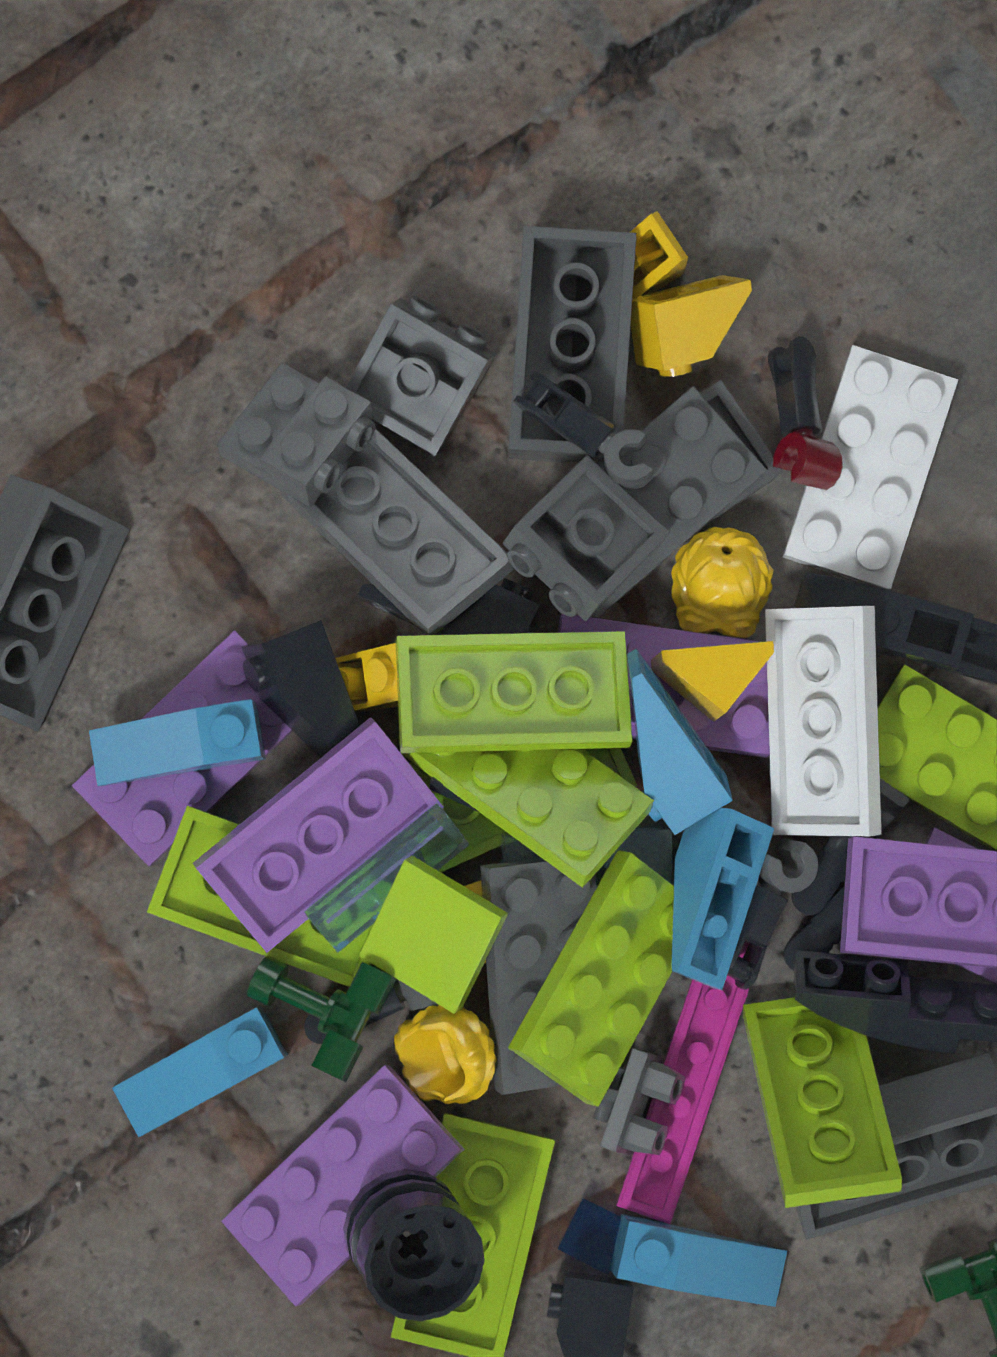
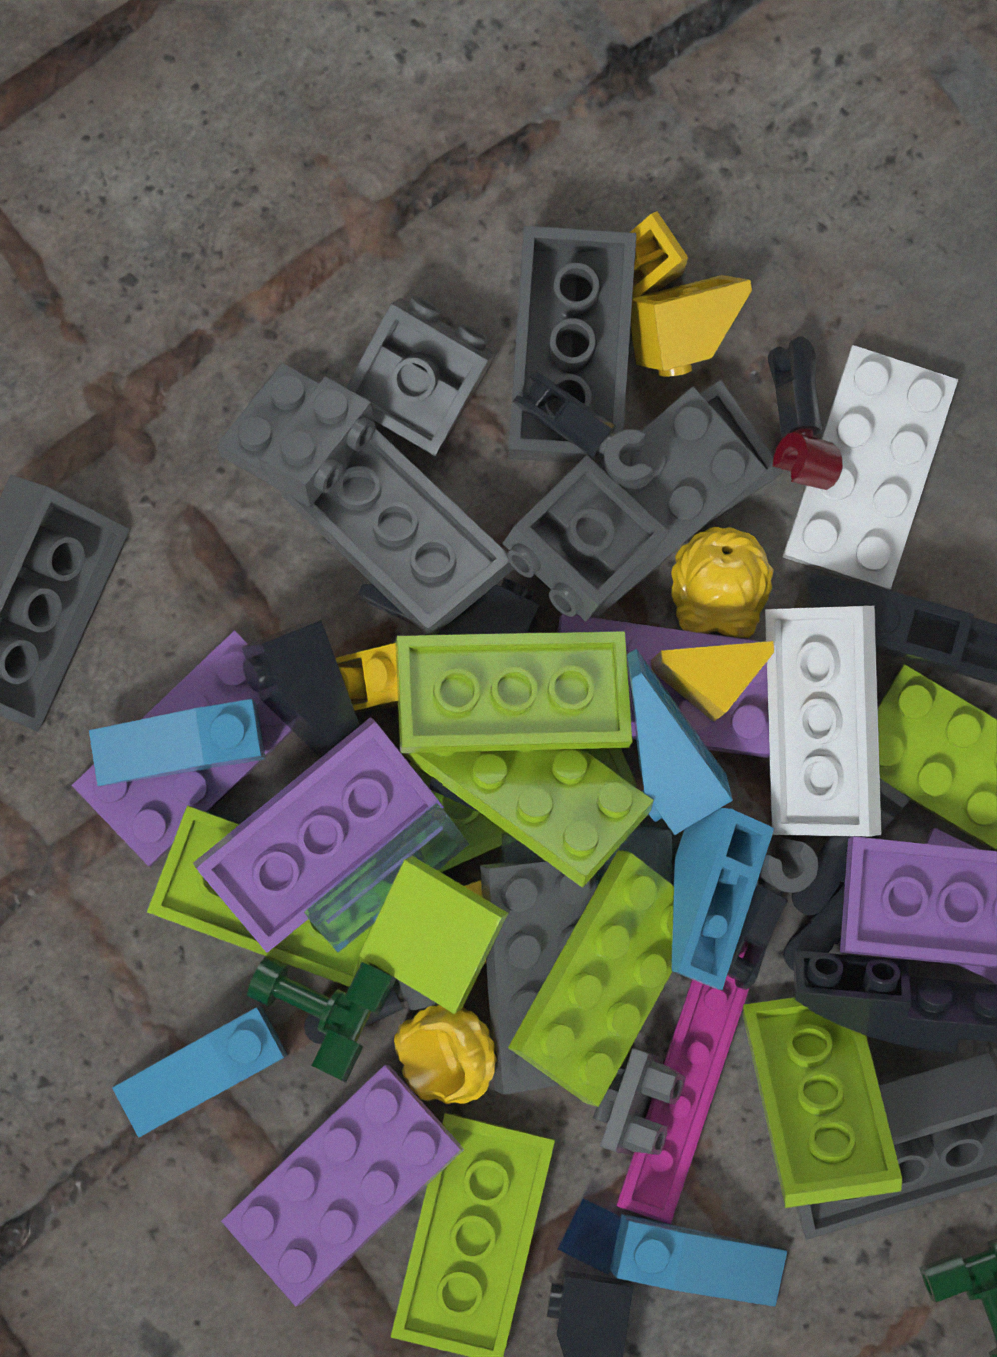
(431, 1267): black wheel -> none

